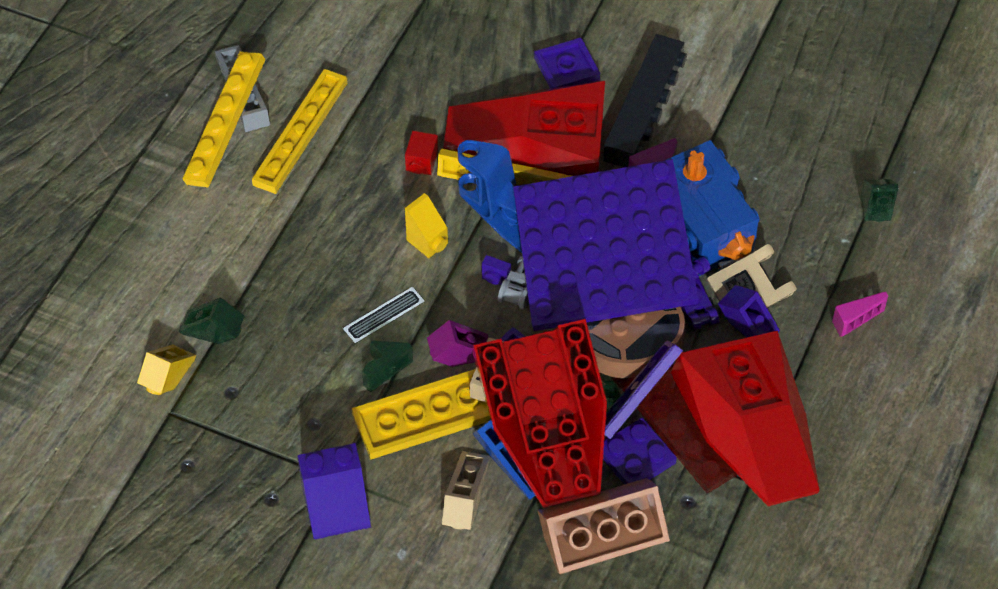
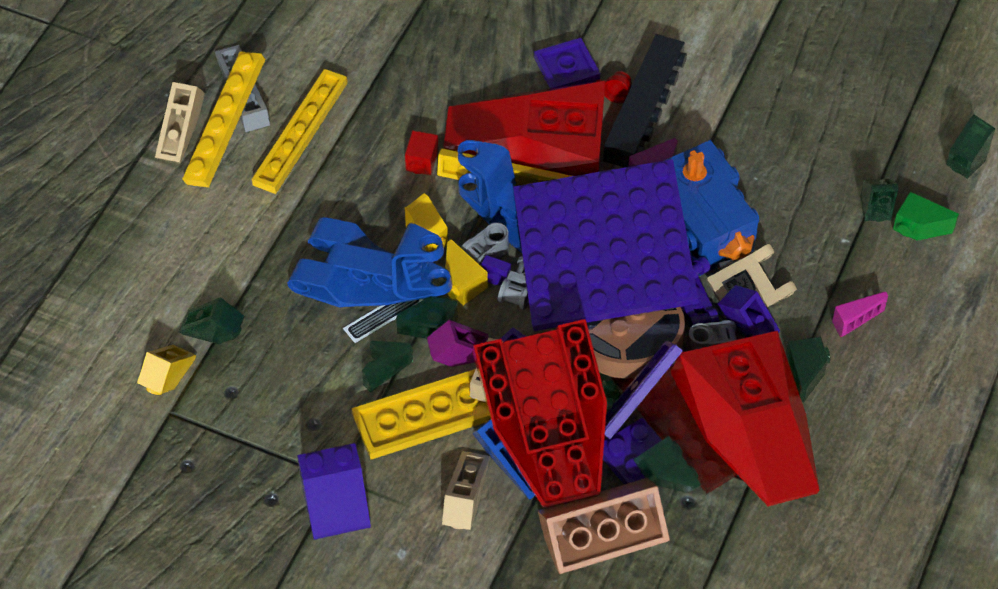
(179, 121): none -> tan slope
(366, 274): none -> blue piece
(426, 316): none -> clear green slope
(466, 274): none -> yellow slope
(485, 243): none -> light grey piece
(617, 87): none -> red piece
(667, 467): none -> clear green slope
(710, 334): none -> light grey piece
(808, 363): none -> clear green slope
(924, 219): none -> green slope
(971, 147): none -> clear green slope

